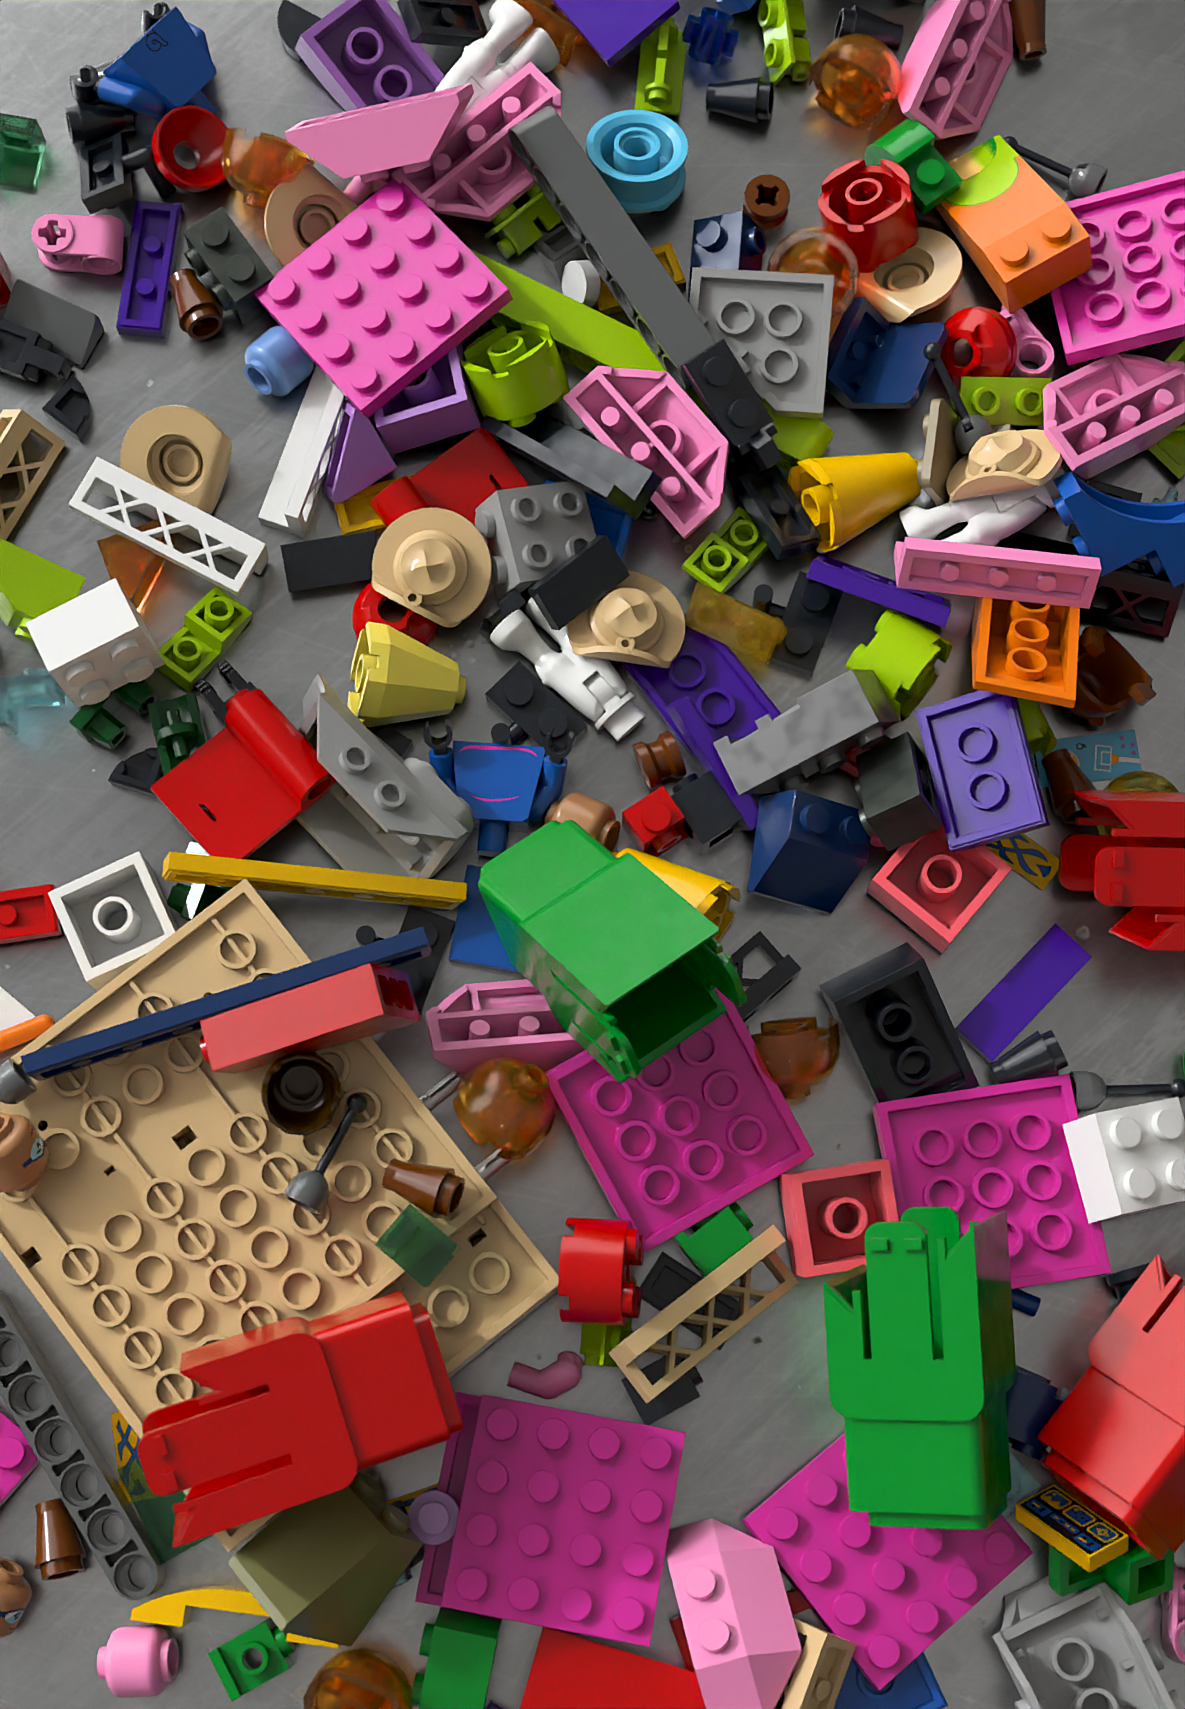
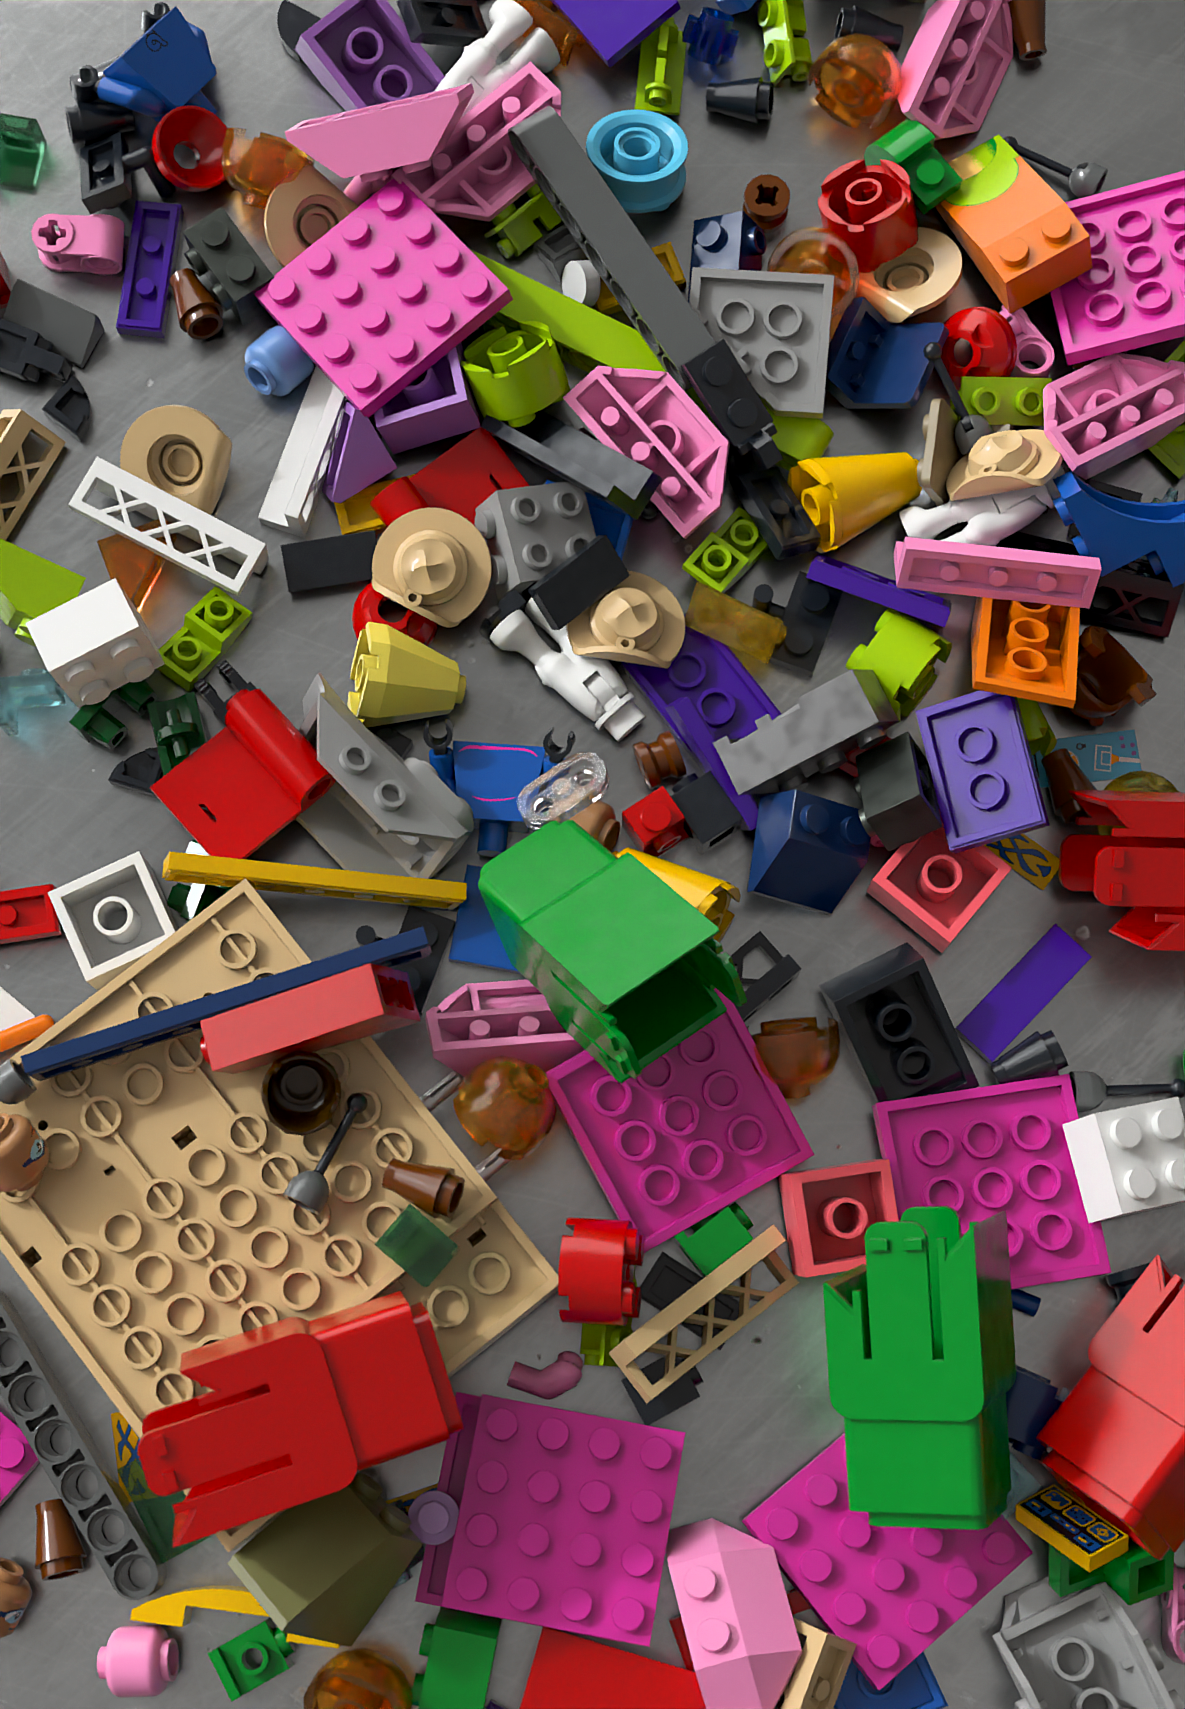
(530, 710): black plate -> none
(562, 790): none -> clear plate

